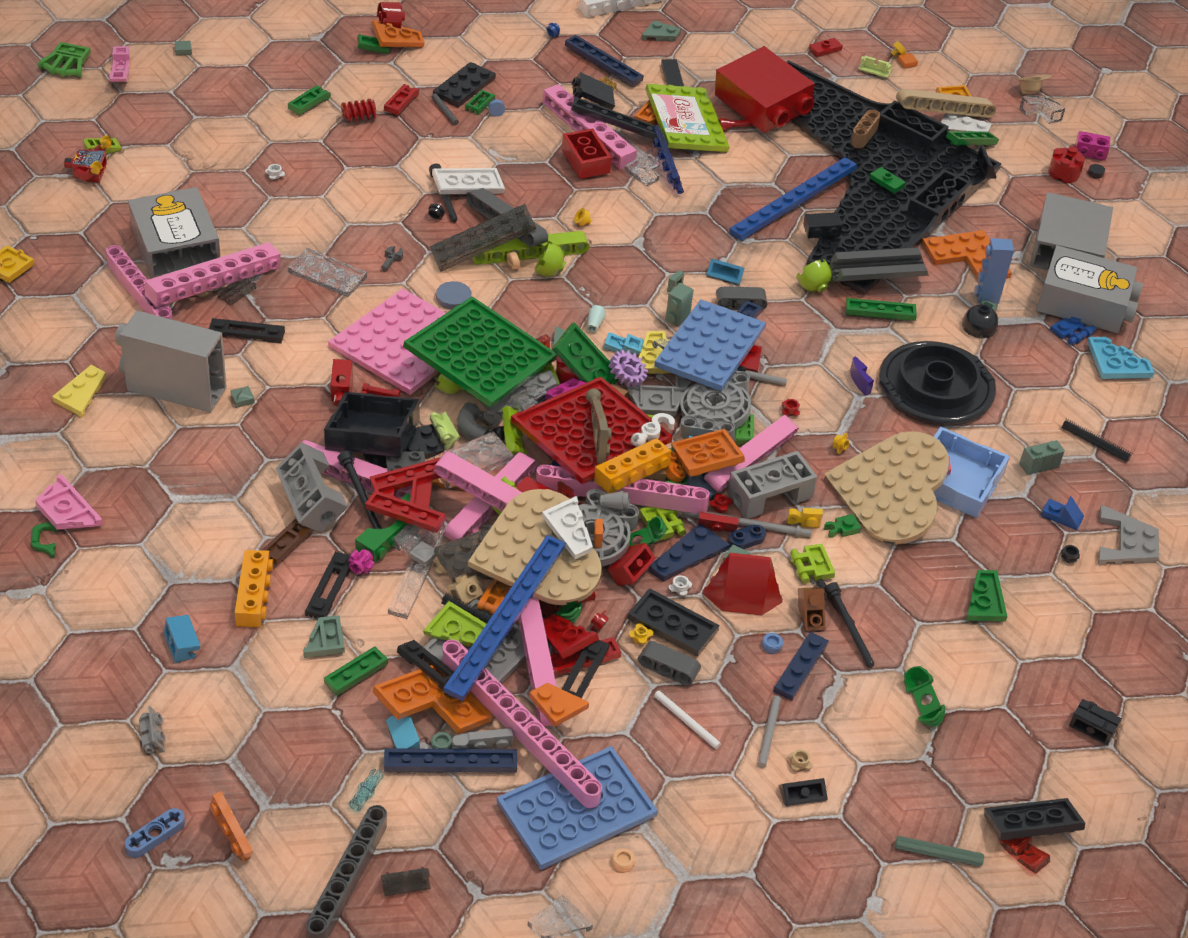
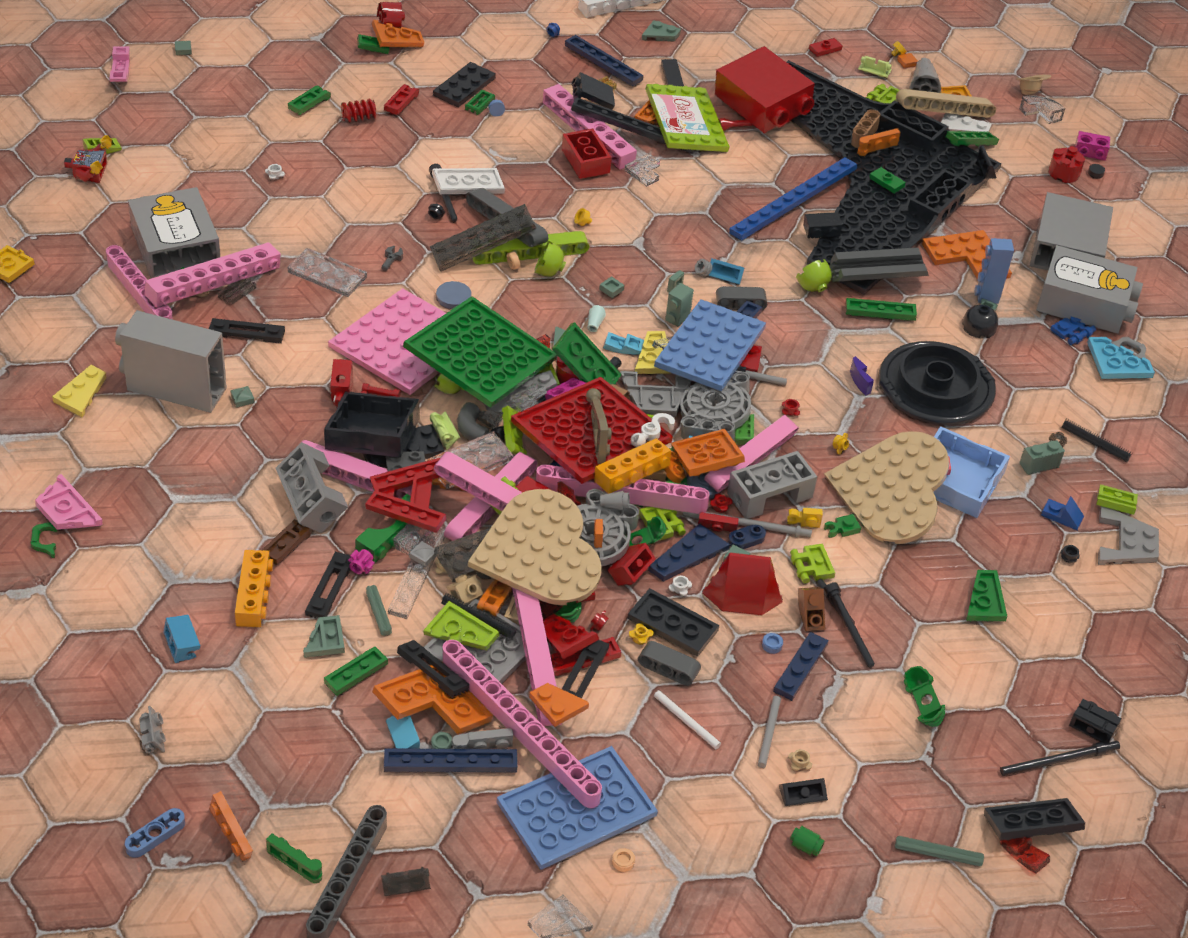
(69, 53): bright green plate -> none
(294, 859): none -> green plate
(346, 460): black piece -> none
(366, 789): clear light blue pin -> none
(378, 610): none -> sand green axle
(445, 109): dark grey bar -> none
(504, 618): blue plate -> none
(568, 526): white wing -> none
(611, 287): none -> sand green plate
(628, 368): lavender gear -> none
(668, 163): clear blue plate -> none
(699, 267): none -> light grey bush
(807, 841): none -> green brick
(878, 141): none -> orange plate
(883, 94): none -> lime plate
(925, 77): none -> light grey cone
(1063, 440): none -> clear smoke plate
(1096, 749): none -> black bar
(1117, 499): none -> lime plate
(1128, 341): none -> light grey helmet

